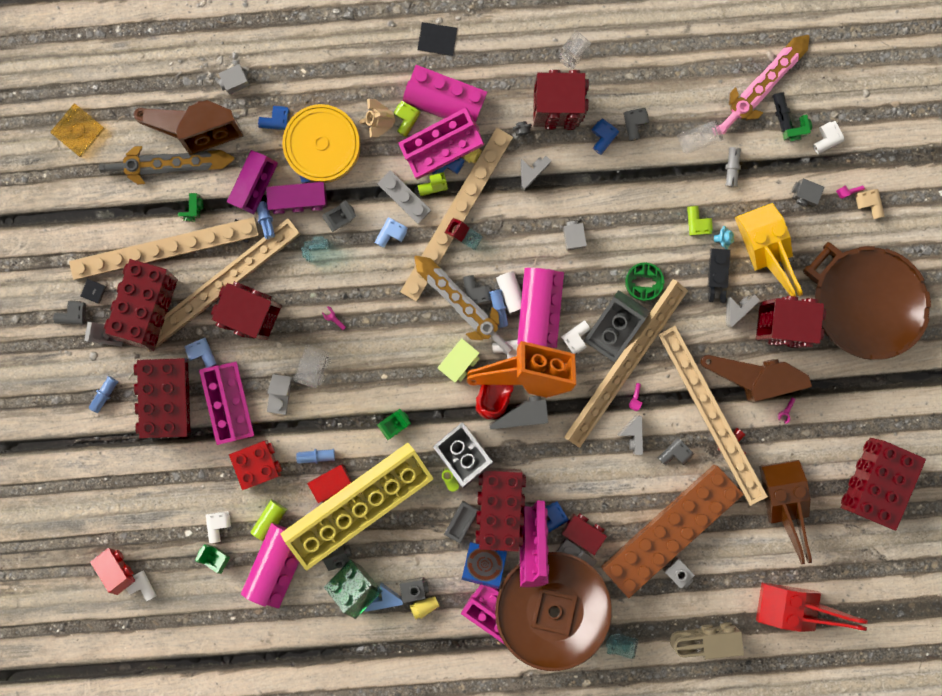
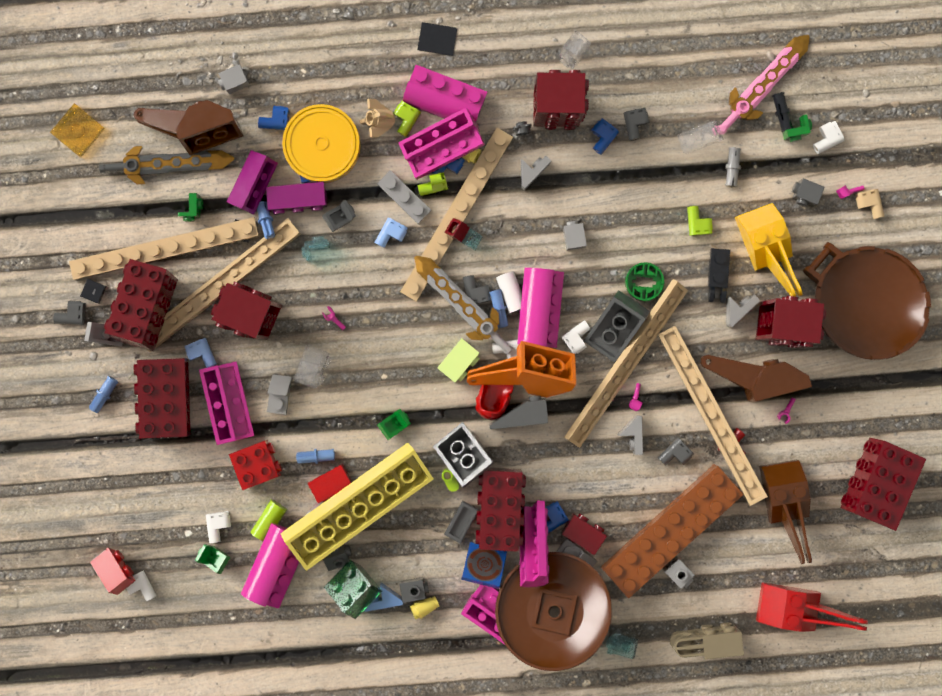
(725, 237): medium azure plant -> none

